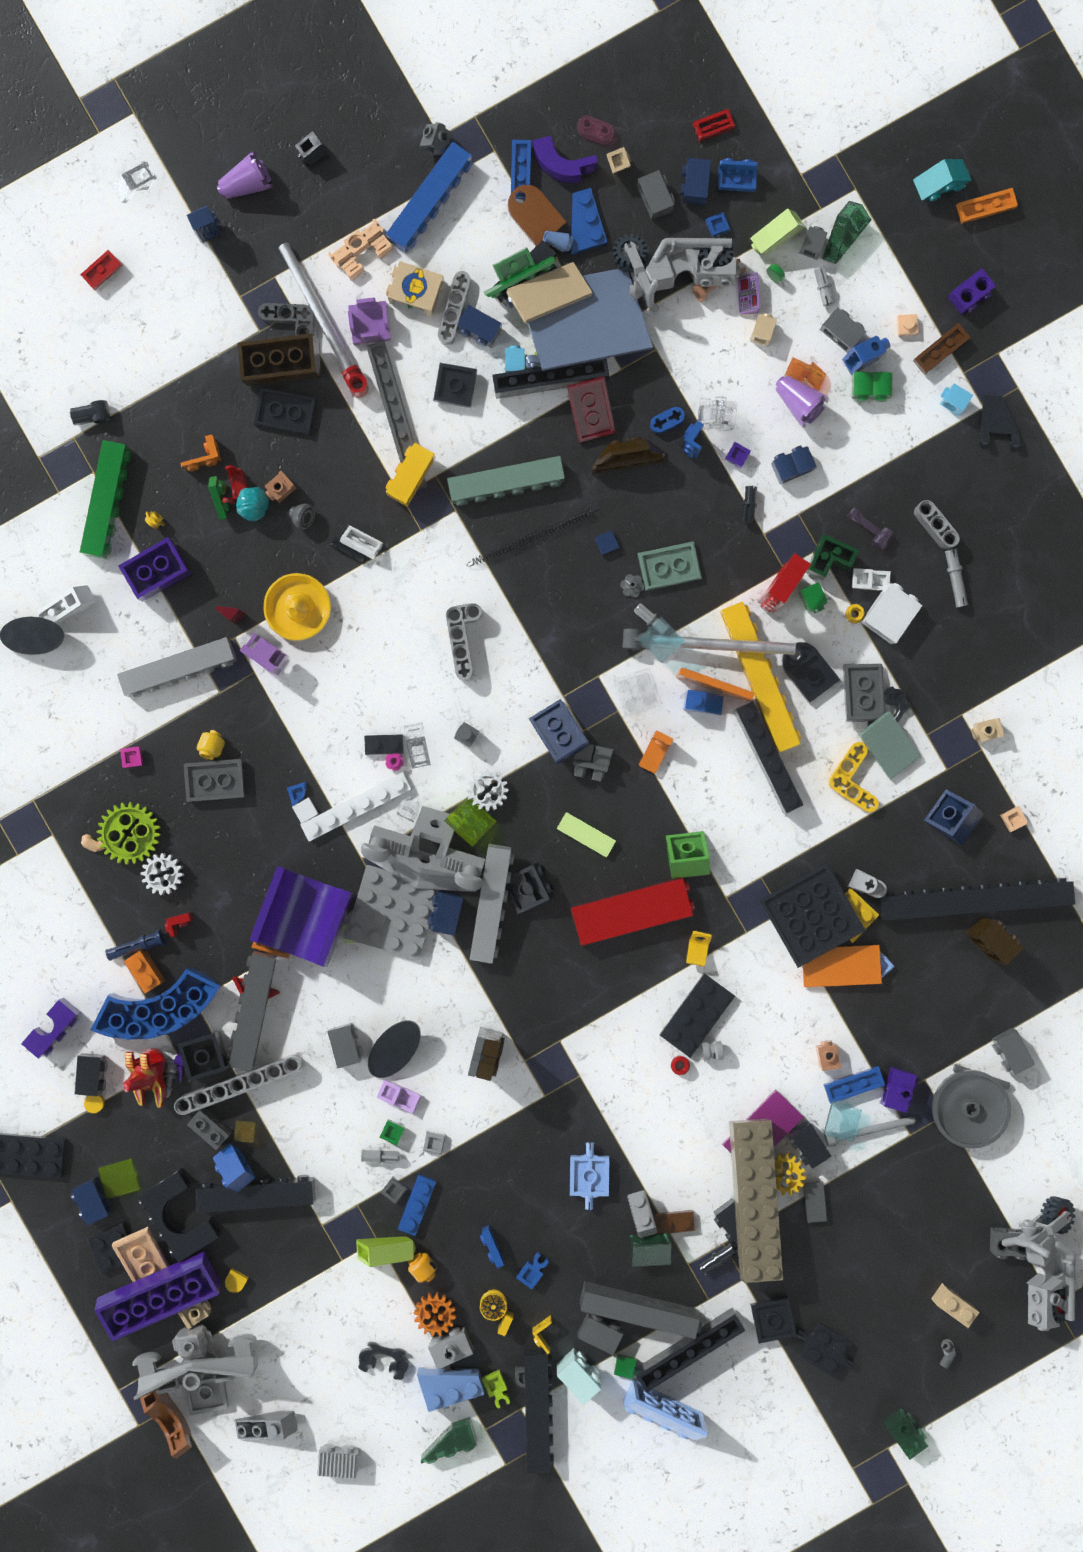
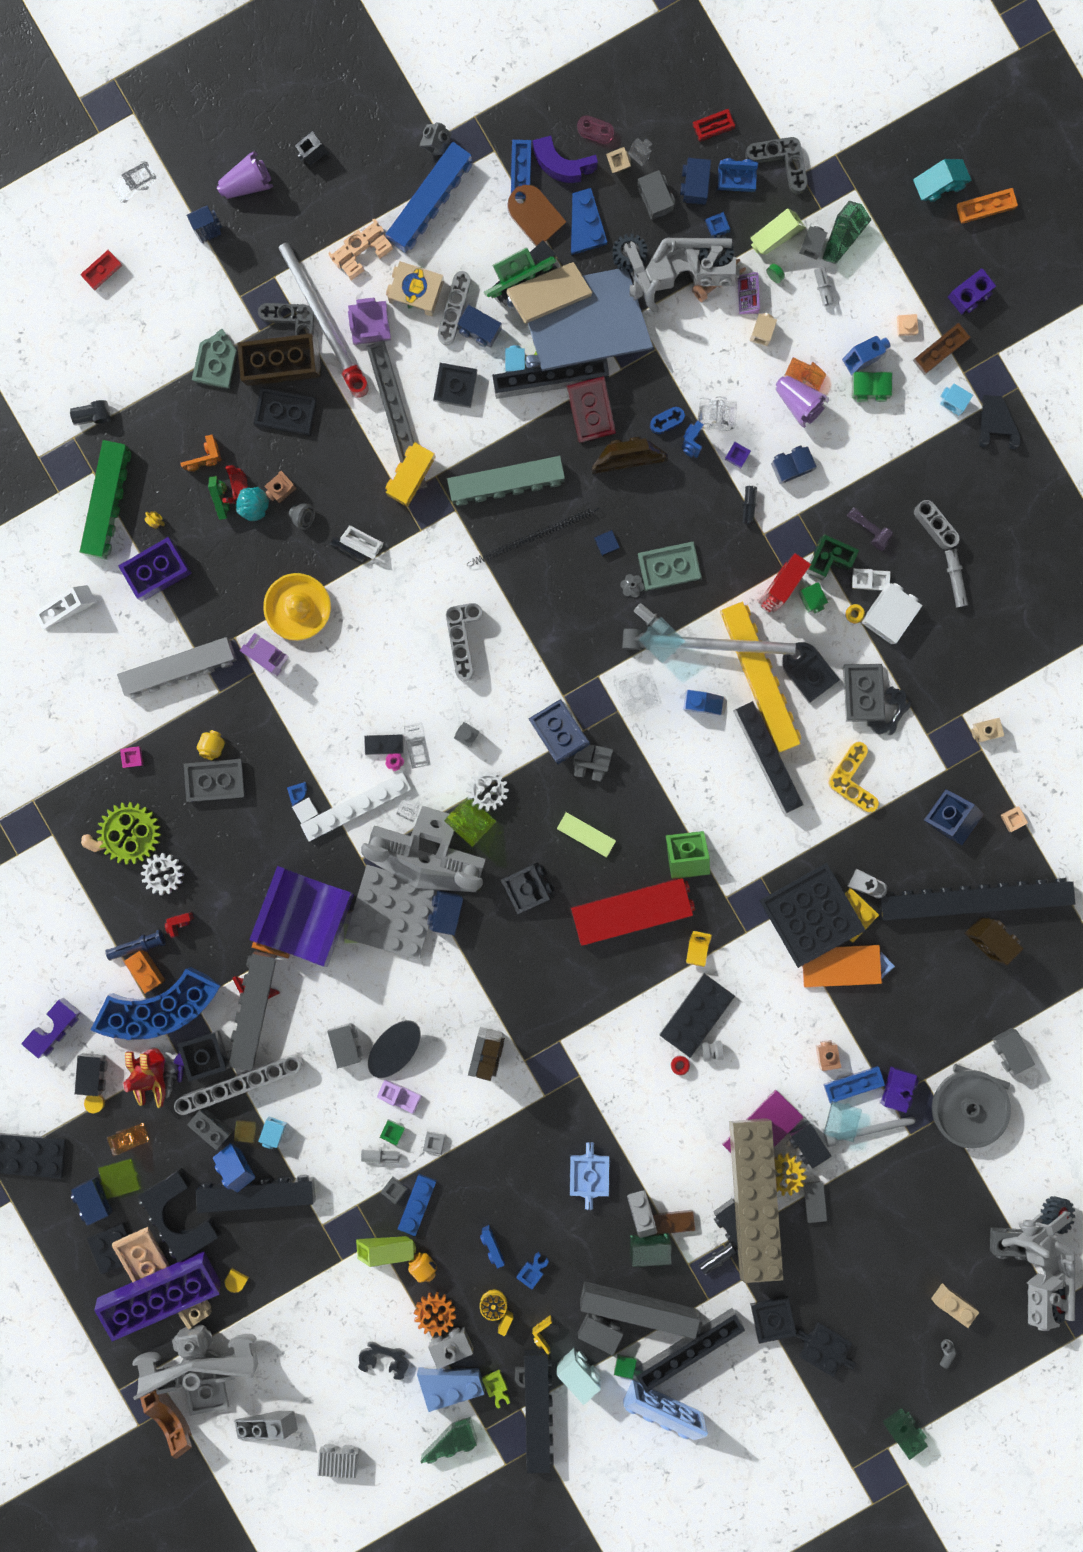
(32, 635): black shield -> none
(127, 1139): none -> clear orange slope
(215, 361): none -> sand green tile
(232, 614): dark red slope -> none
(272, 1132): none -> medium azure brick
(490, 903): light grey brick -> none
(558, 240): medium blue cone -> none
(640, 151): none -> clear tile
(655, 751): orange bracket -> none
(714, 684): orange tile -> none
(788, 156): none -> dark grey beam
(843, 329): dark grey brick -> none
(889, 745): sand green tile -> none

